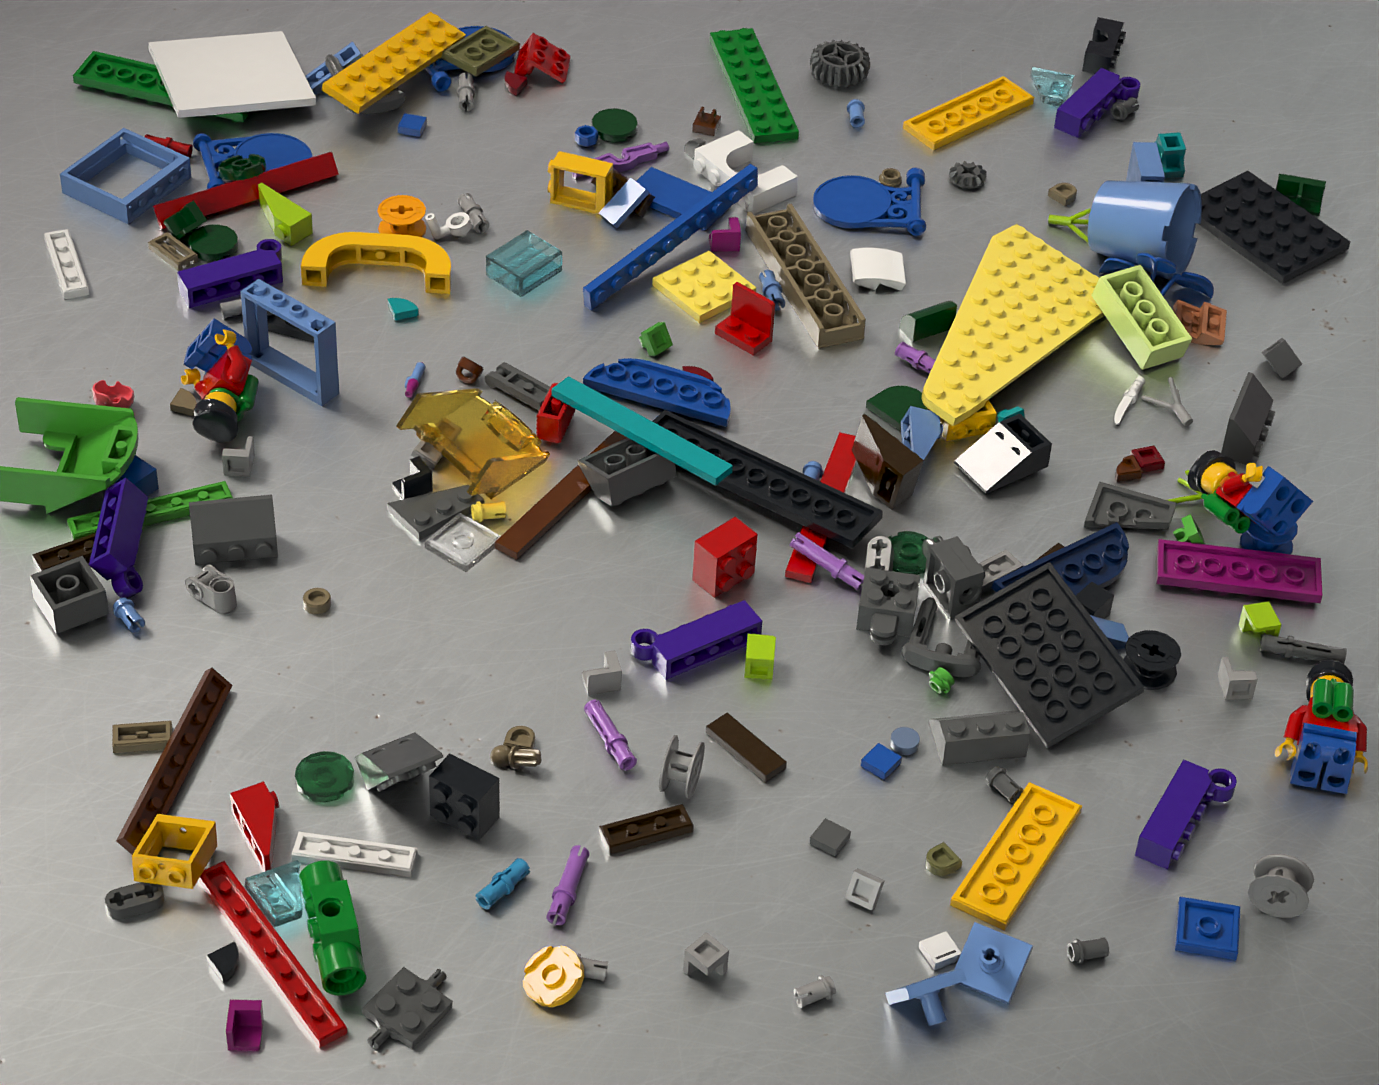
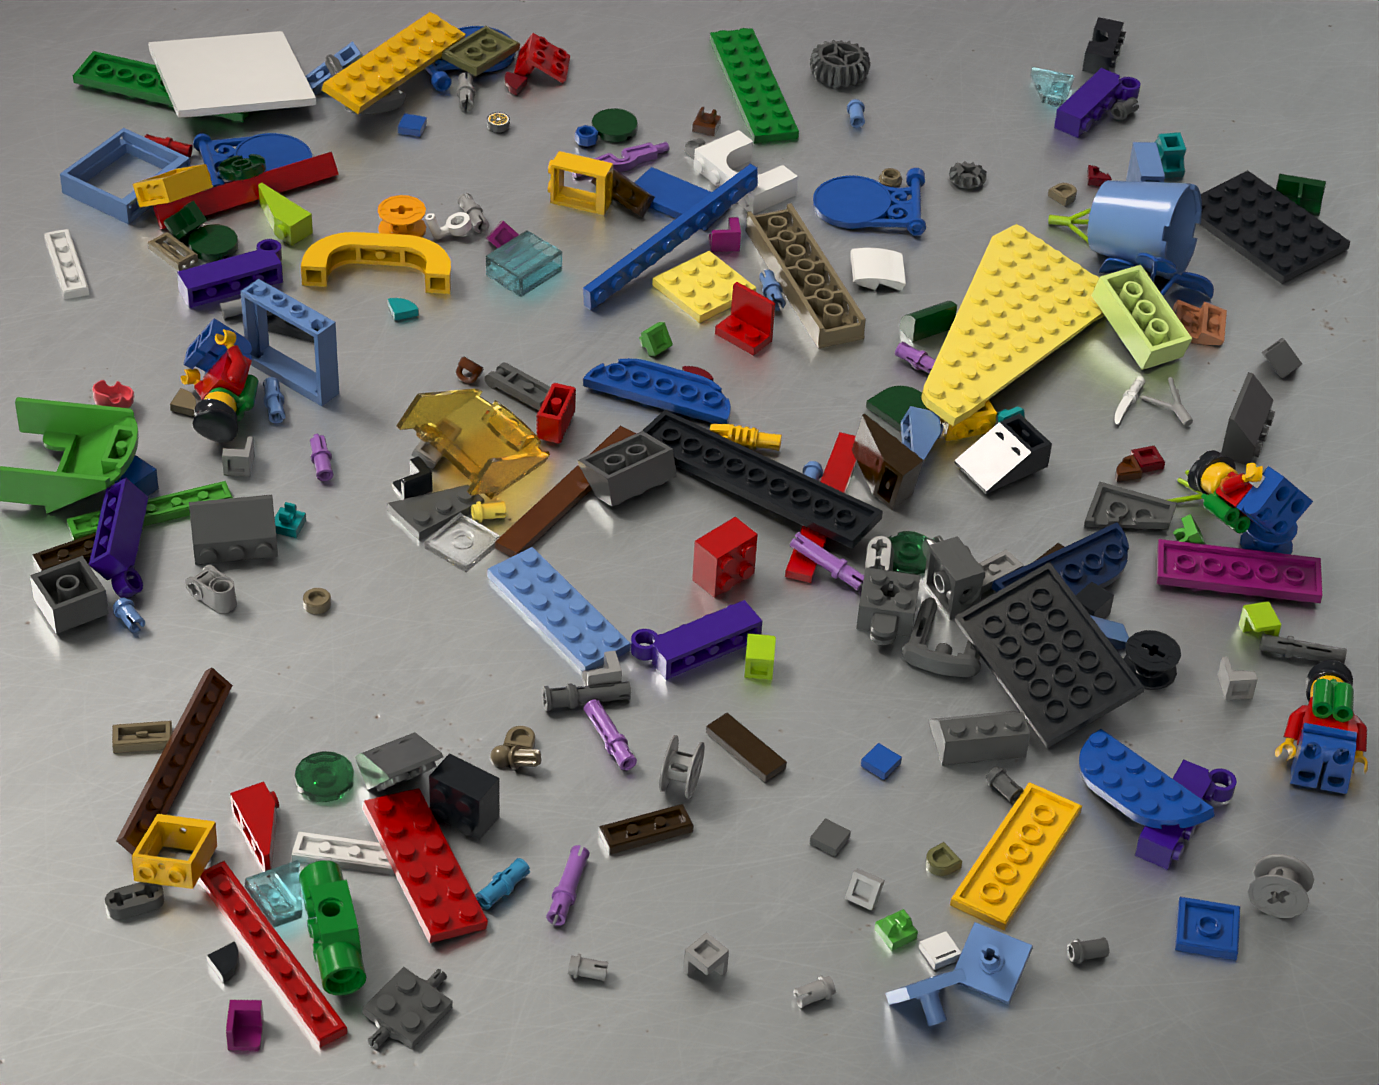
(172, 185): none -> yellow window
(273, 400): none -> medium blue pin
(289, 520): none -> teal tile
(321, 457): none -> medium lavender axle
(412, 381): piece -> none
(424, 865): none -> red plate
(498, 122): none -> dark grey tile
(501, 234): none -> magenta panel
(553, 976): tile -> none
(558, 609): none -> medium blue plate
(572, 696): none -> dark grey pin
(623, 203): tile -> none
(642, 430): teal tile -> none
(748, 437): none -> yellow hinge
(896, 929): none -> bright green tile
(904, 741): sand blue tile -> none
(941, 680): bright green plate -> none
(968, 113): yellow tile -> none
(1096, 177): none -> dark red tile
(1138, 786): none -> blue plate

